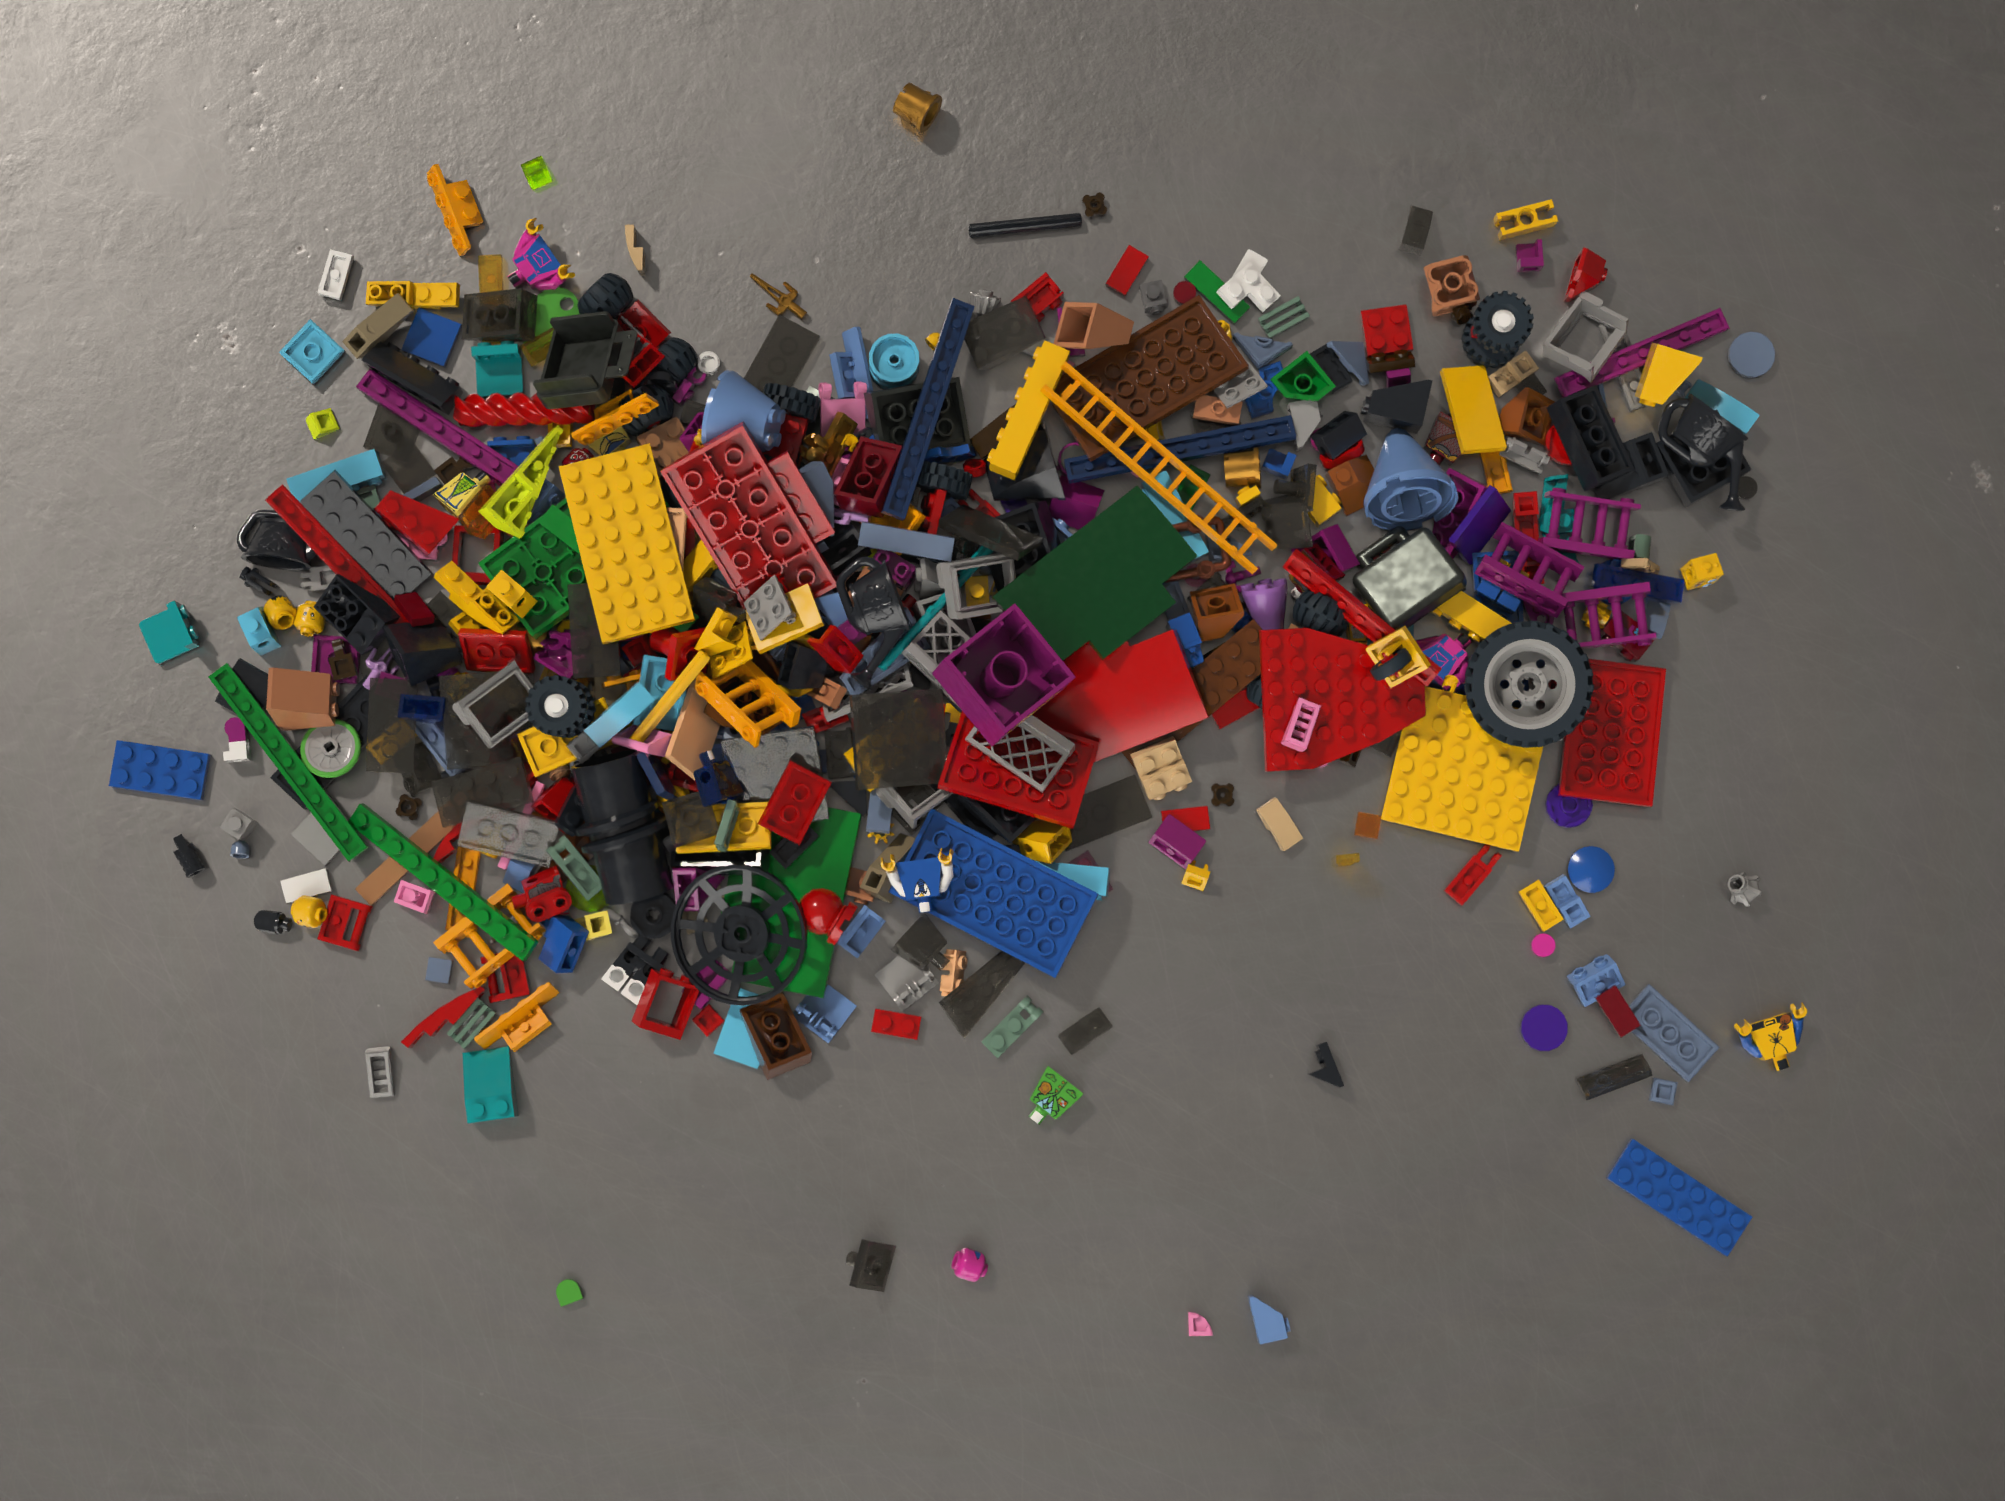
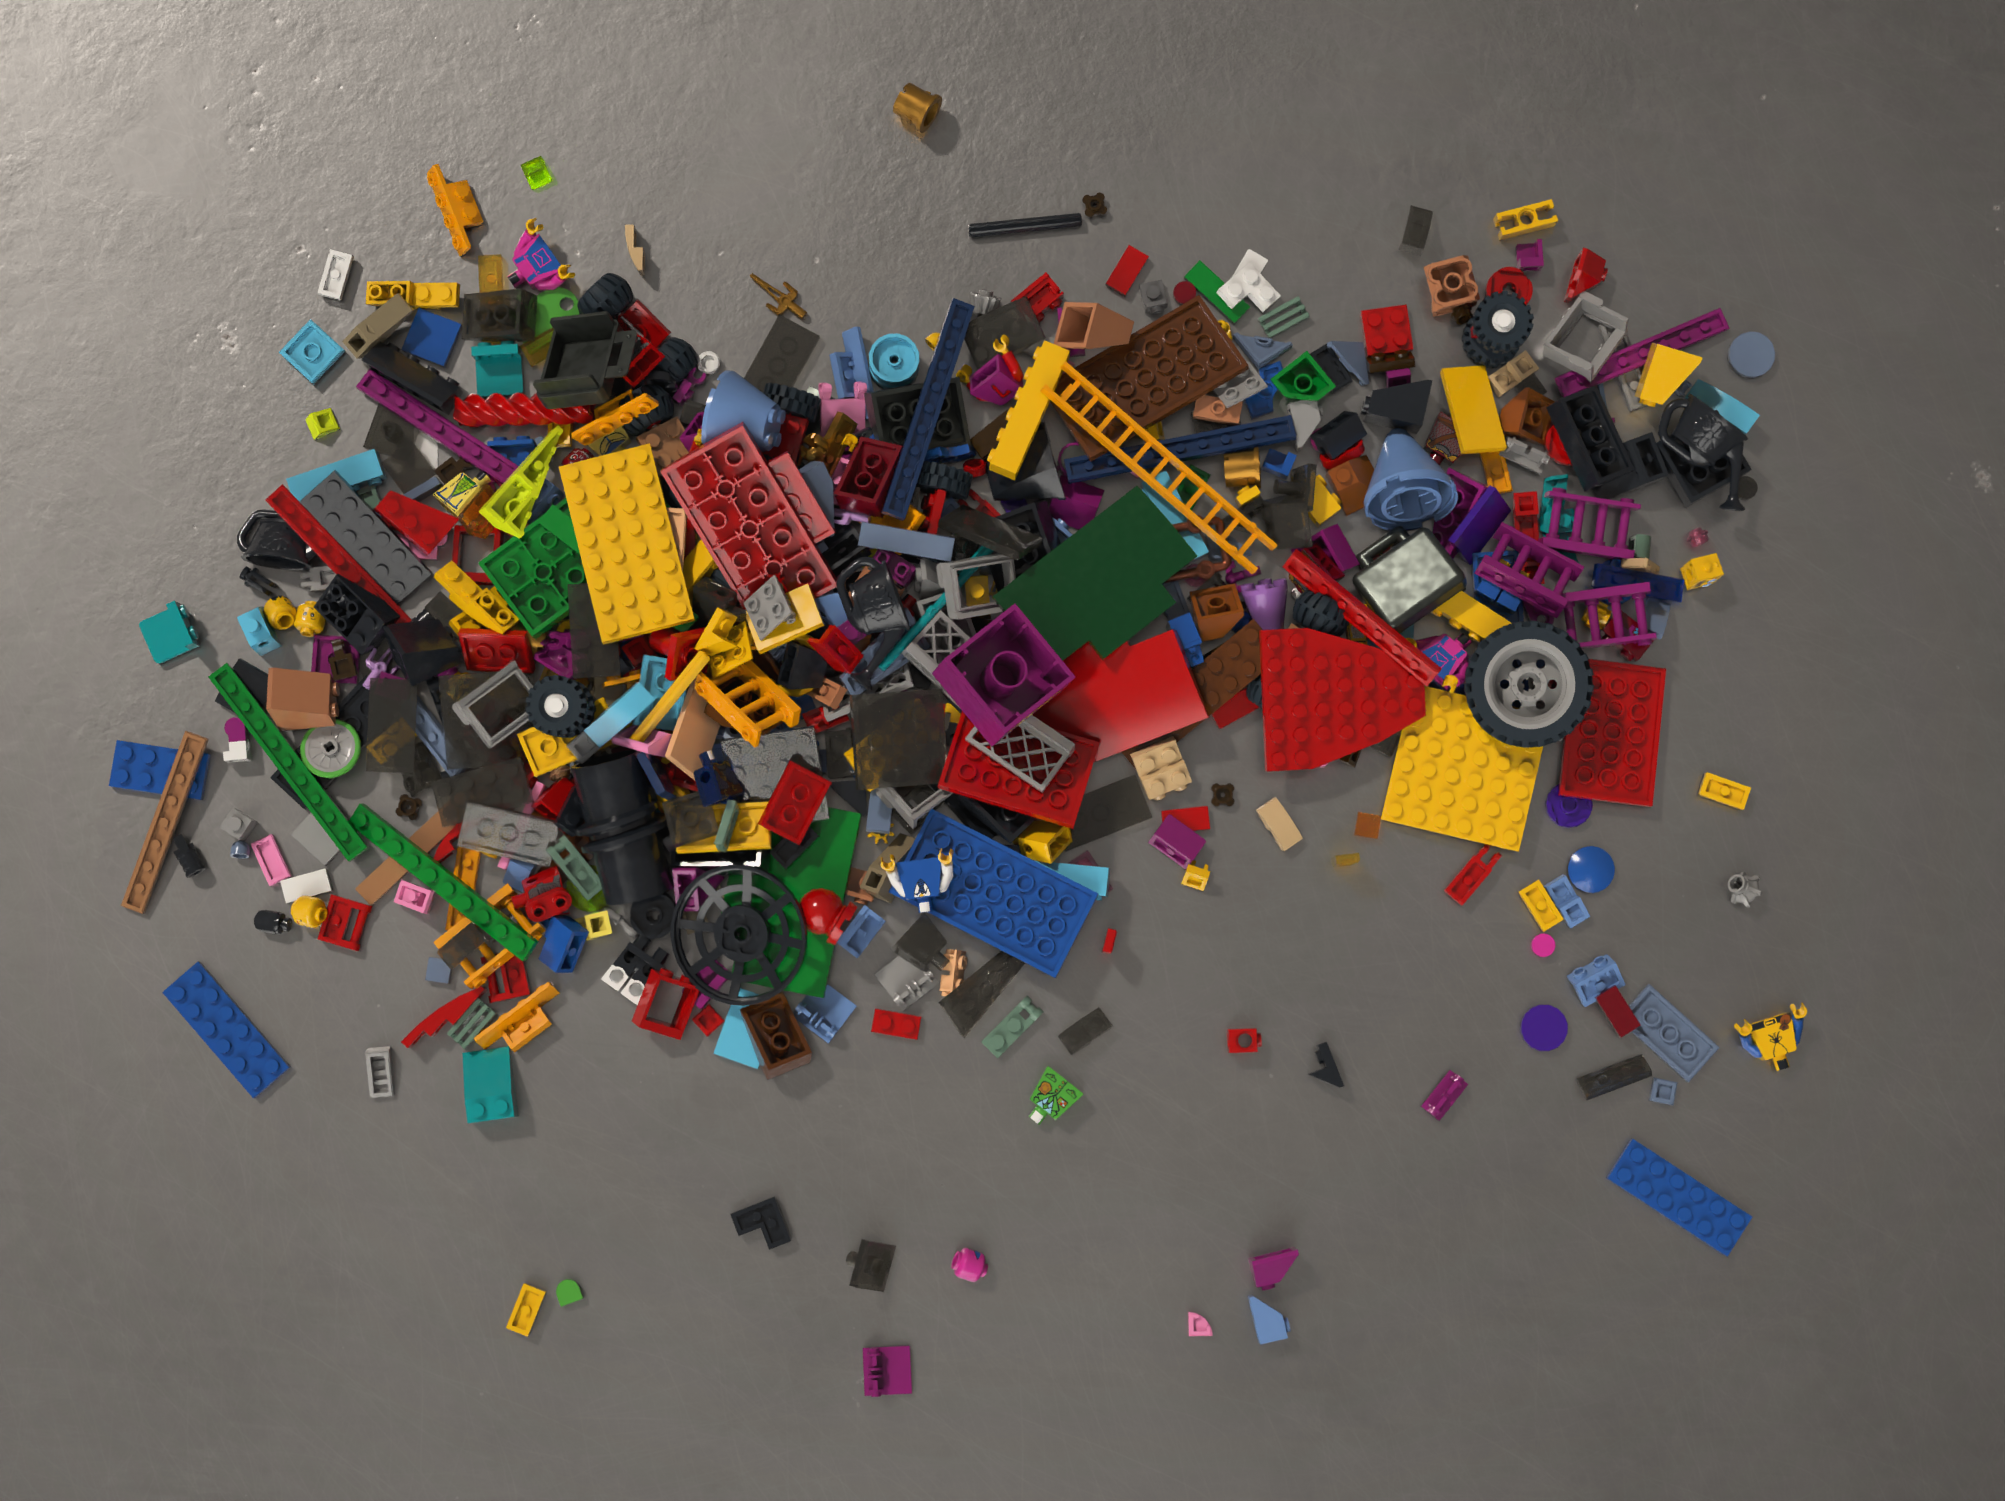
(164, 822): none -> medium nougat tile
(226, 1029): none -> blue plate
(271, 860): none -> bright pink tile
(414, 609): dark red tile -> none
(421, 708): clear blue slope -> none
(428, 448): none -> white sticker
(462, 945): none -> clear smoke slope
(511, 593): yellow torso -> none
(526, 1309): none -> yellow plate
(764, 1216): none -> black plate
(887, 1370): none -> magenta hinge
(997, 379): none -> magenta torso
(1109, 941): none -> red tile
(1232, 1040): none -> red brick
(1272, 1267): none -> magenta slope
(1290, 731): bright pink slope -> none
(1396, 657): yellow plate -> none
(1444, 1095): none -> magenta hinge
(1513, 277): none -> red plate
(1697, 537): none -> clear pink plate
(1724, 791): none -> yellow plate

